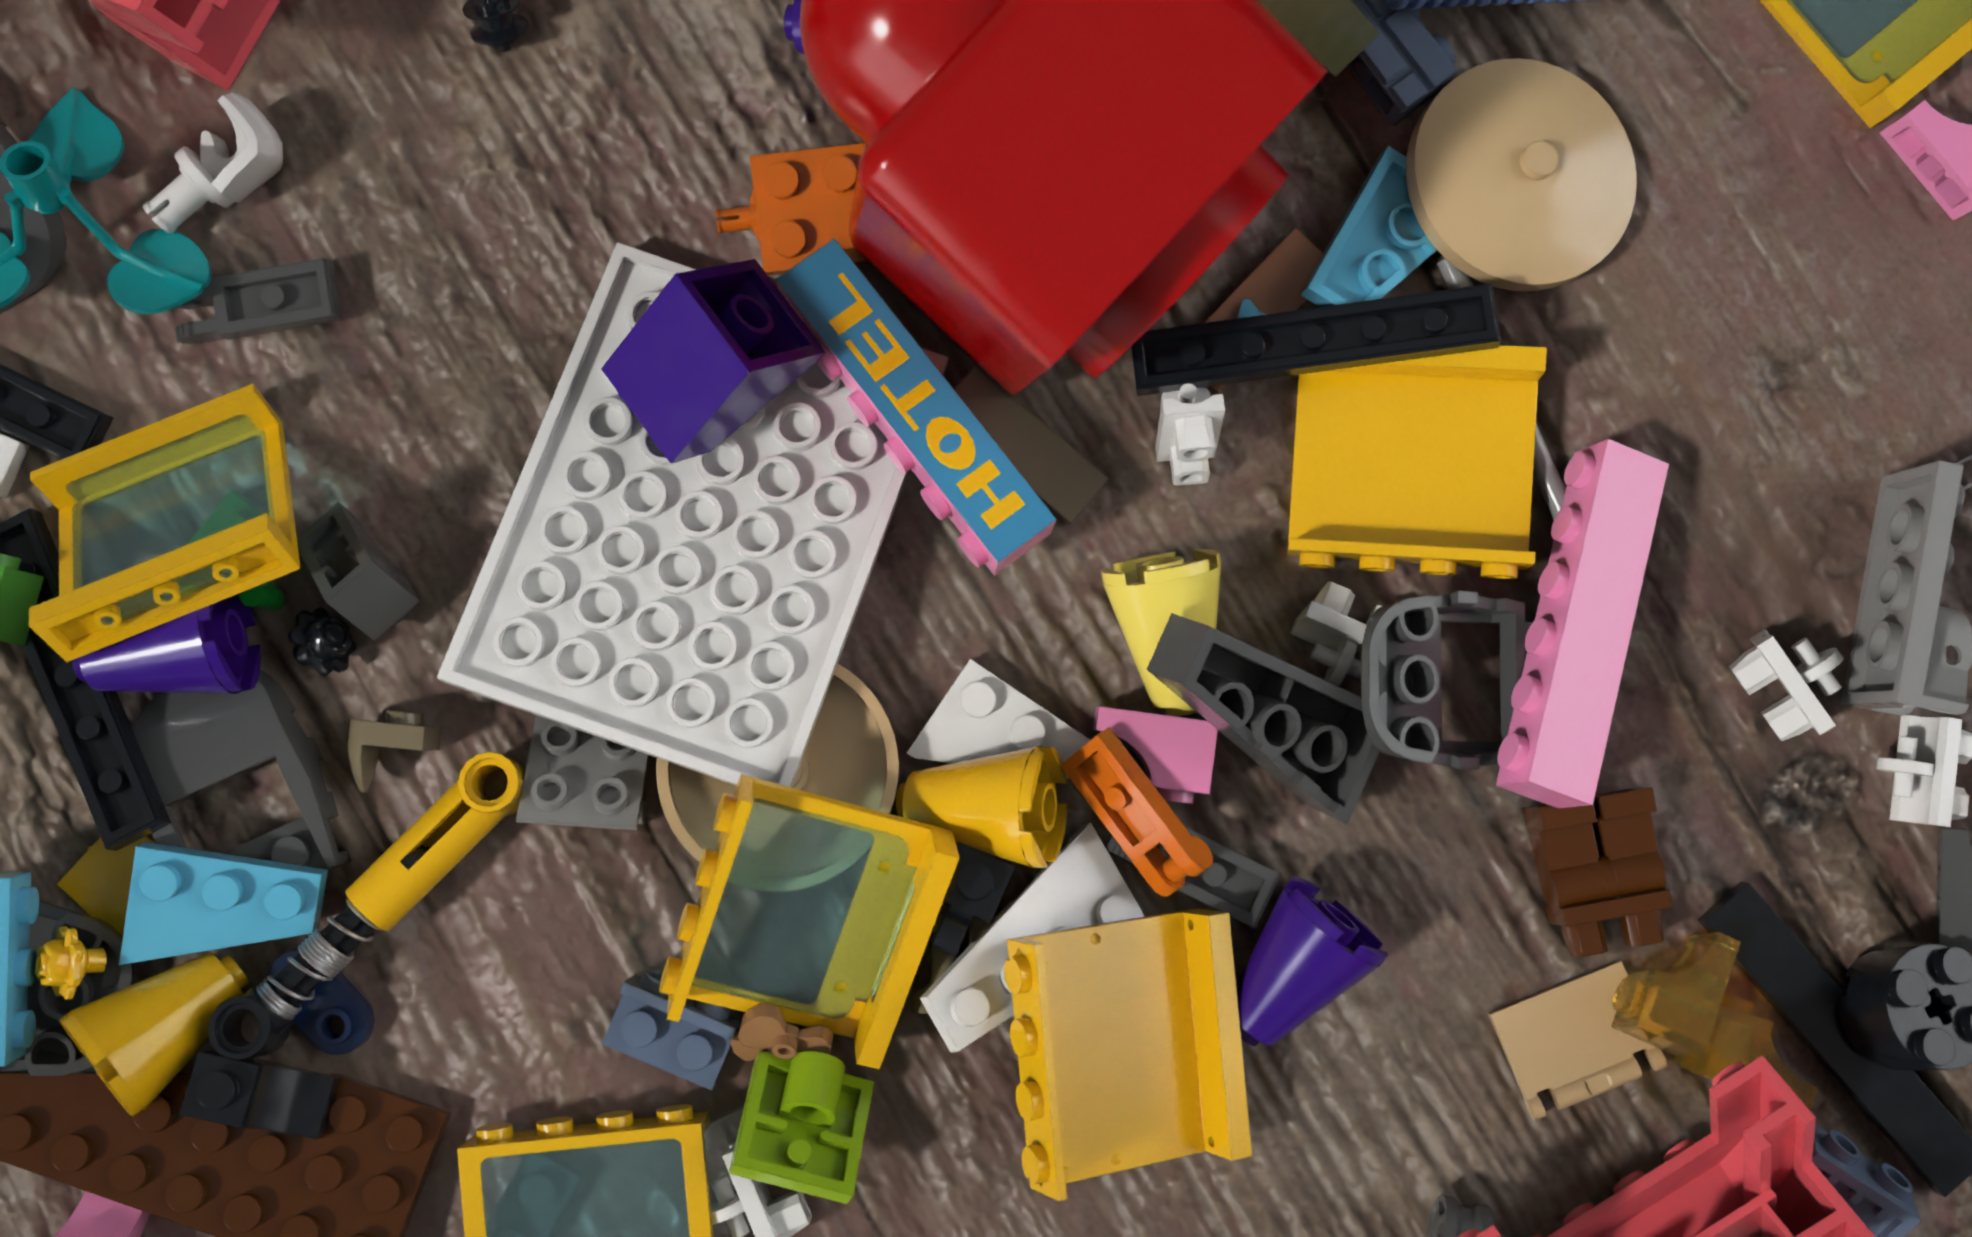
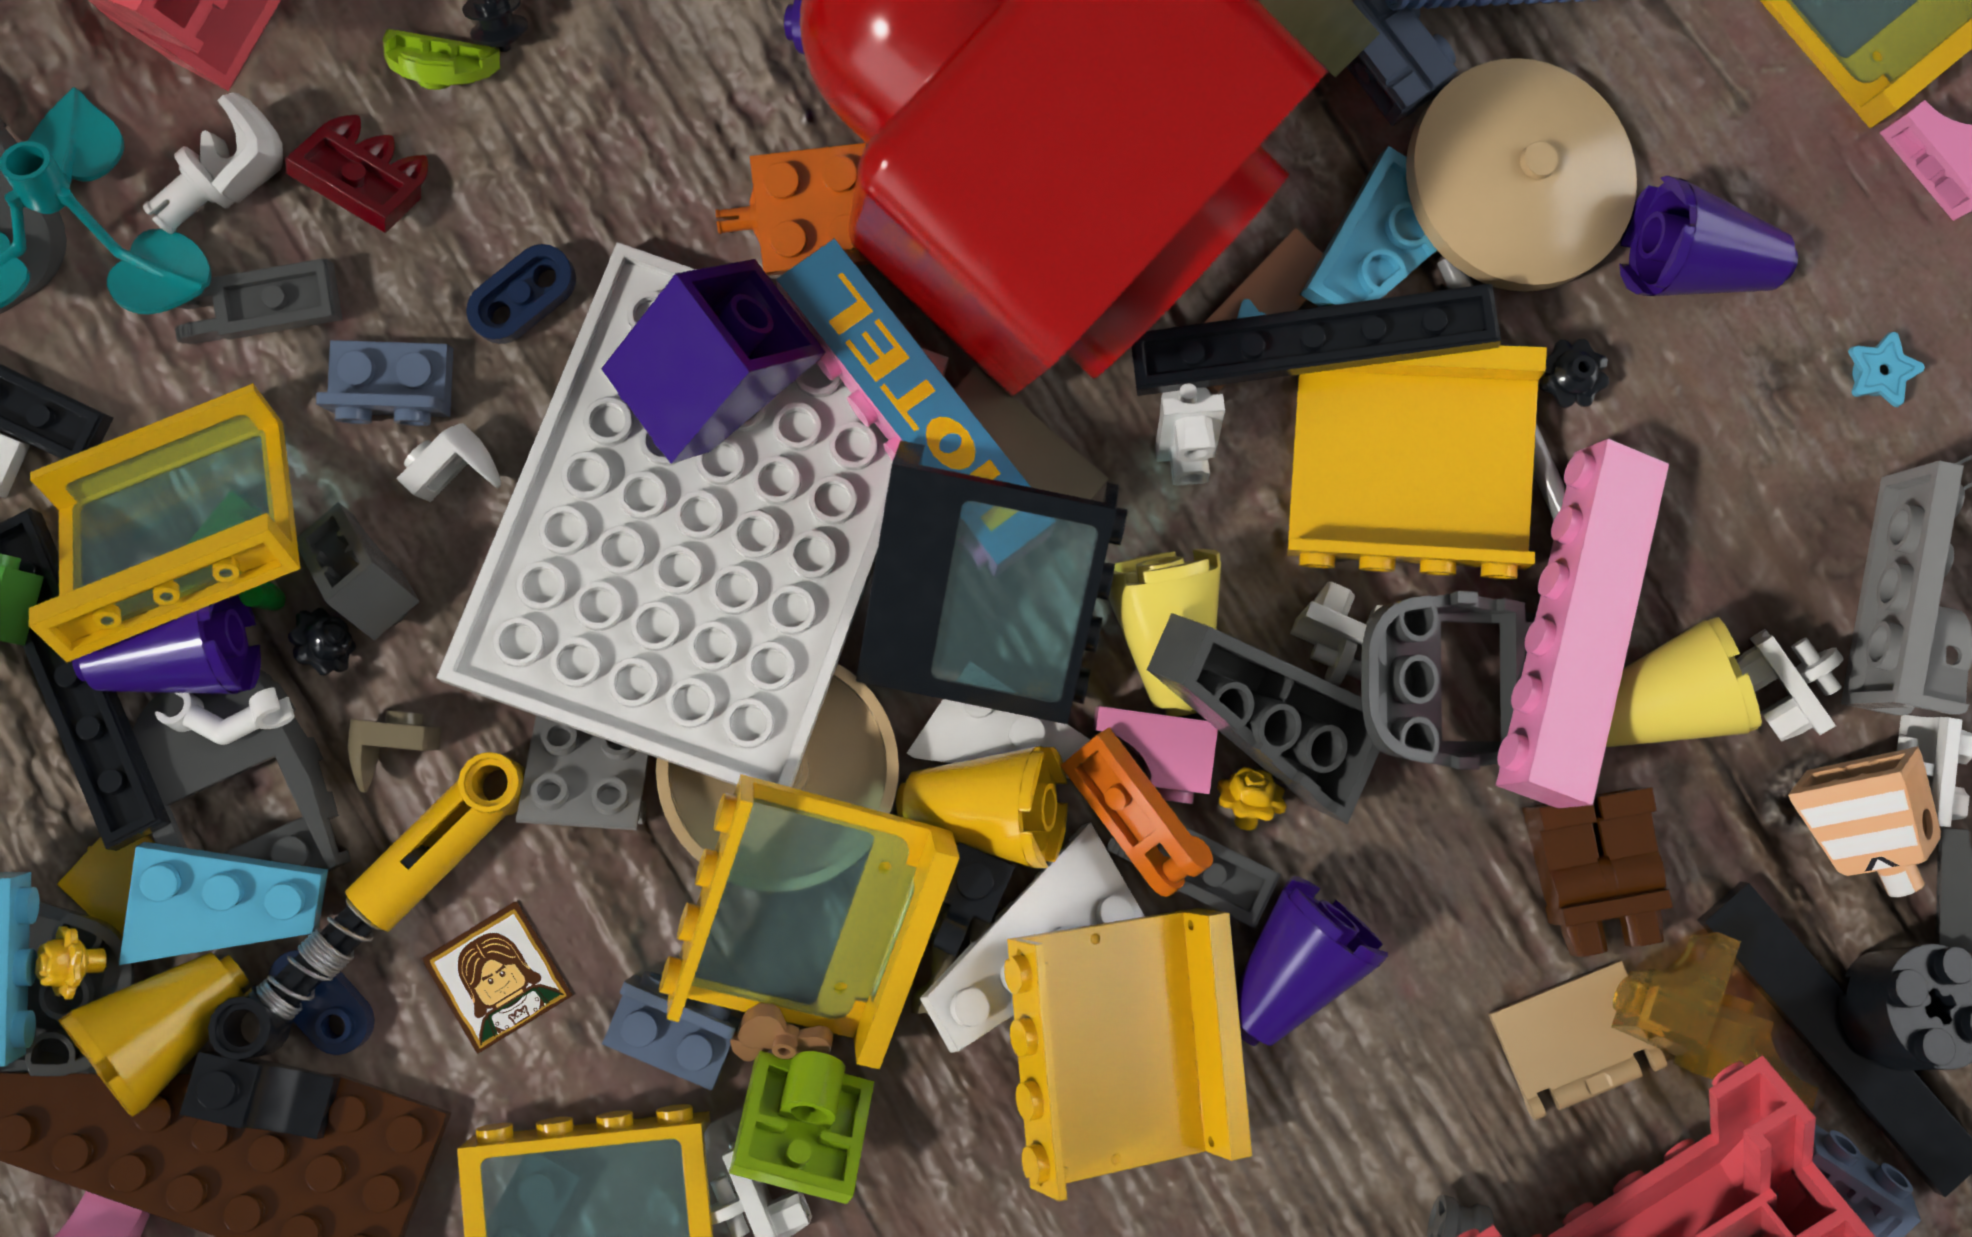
(262, 713): none -> white arm
(359, 173): none -> dark red plate
(388, 379): none -> sand blue bracket
(438, 61): none -> lime plate
(438, 462): none -> white plate
(496, 977): none -> sticker
(519, 290): none -> dark blue plate
(987, 589): none -> panel
(1251, 797): none -> yellow plant
(1574, 373): none -> black plant
(1685, 691): none -> light yellow cone
(1701, 245): none -> dark purple cone
(1867, 370): none -> medium azure plate
(1873, 816): none -> light nougat torso

